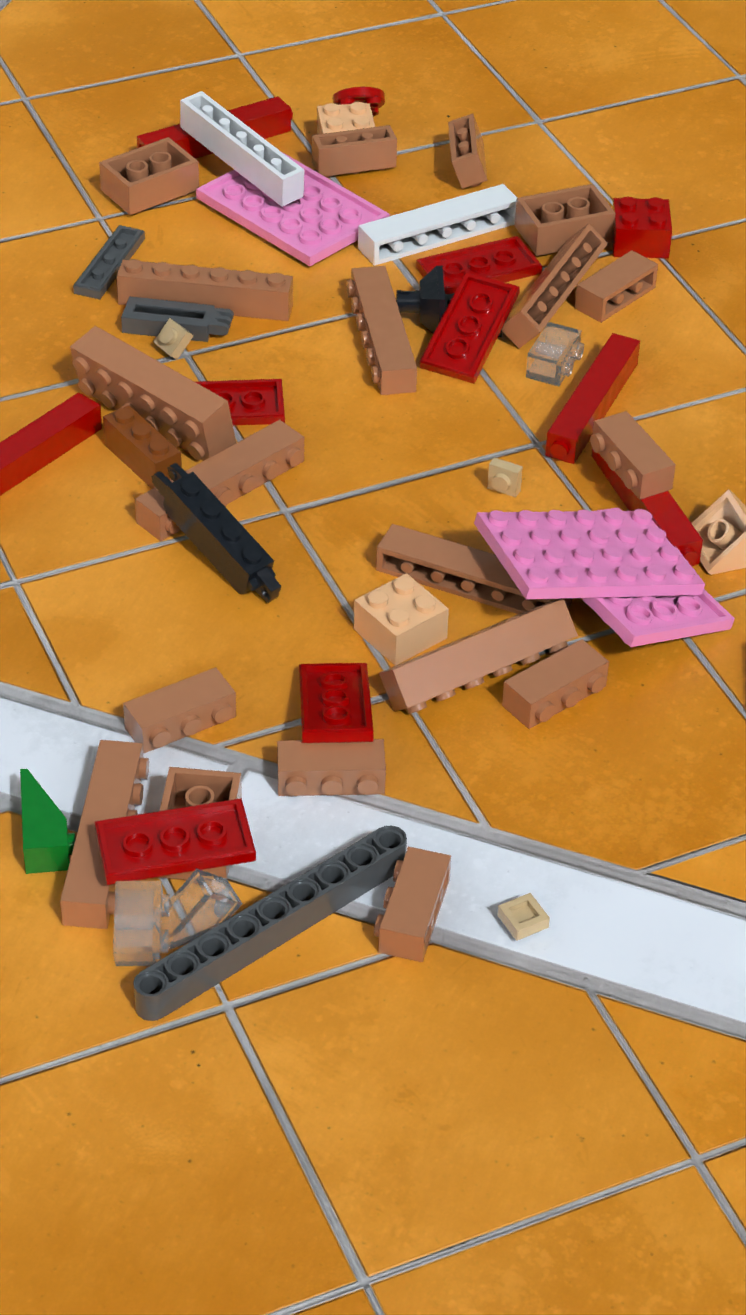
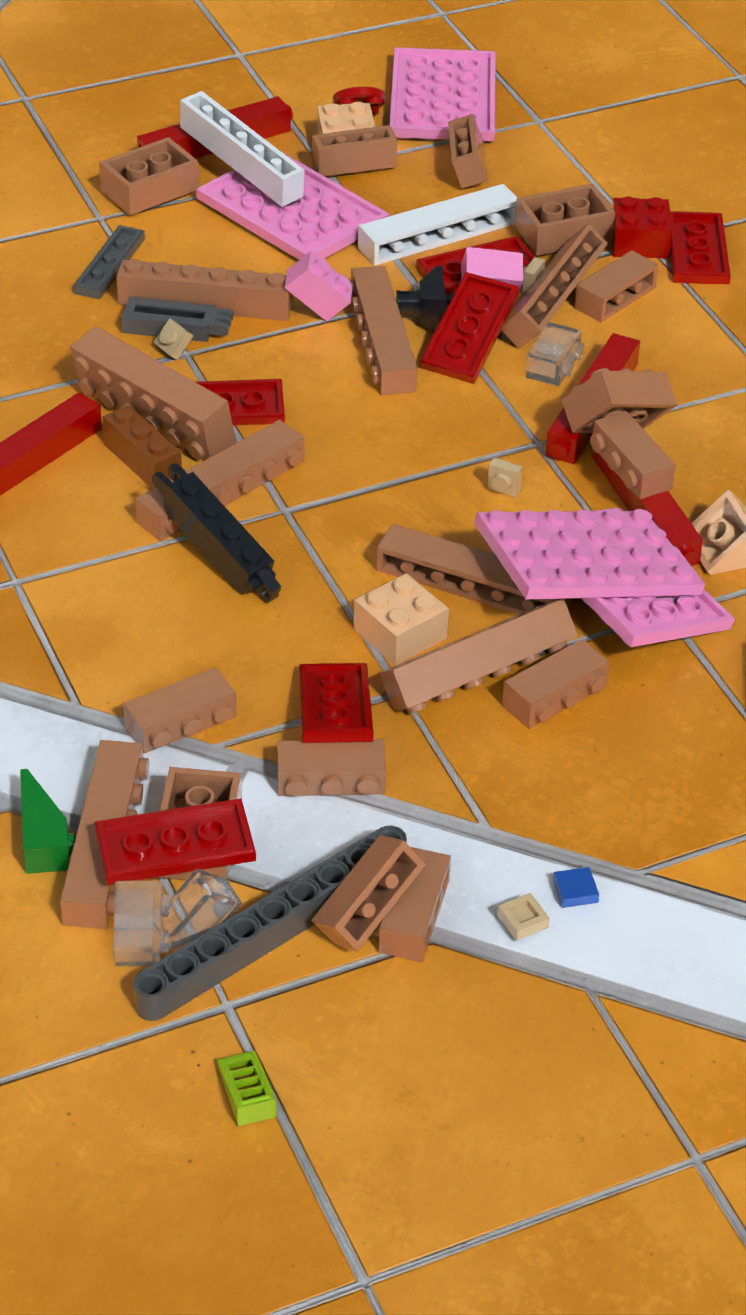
(252, 1109): none -> lime slope
(318, 286): none -> bright pink brick
(368, 892): none -> nougat brick
(441, 87): none -> bright pink plate
(494, 264): none -> bright pink brick
(532, 272): none -> tan plate
(576, 887): none -> blue tile
(640, 393): none -> nougat brick
(699, 248): none -> red tile

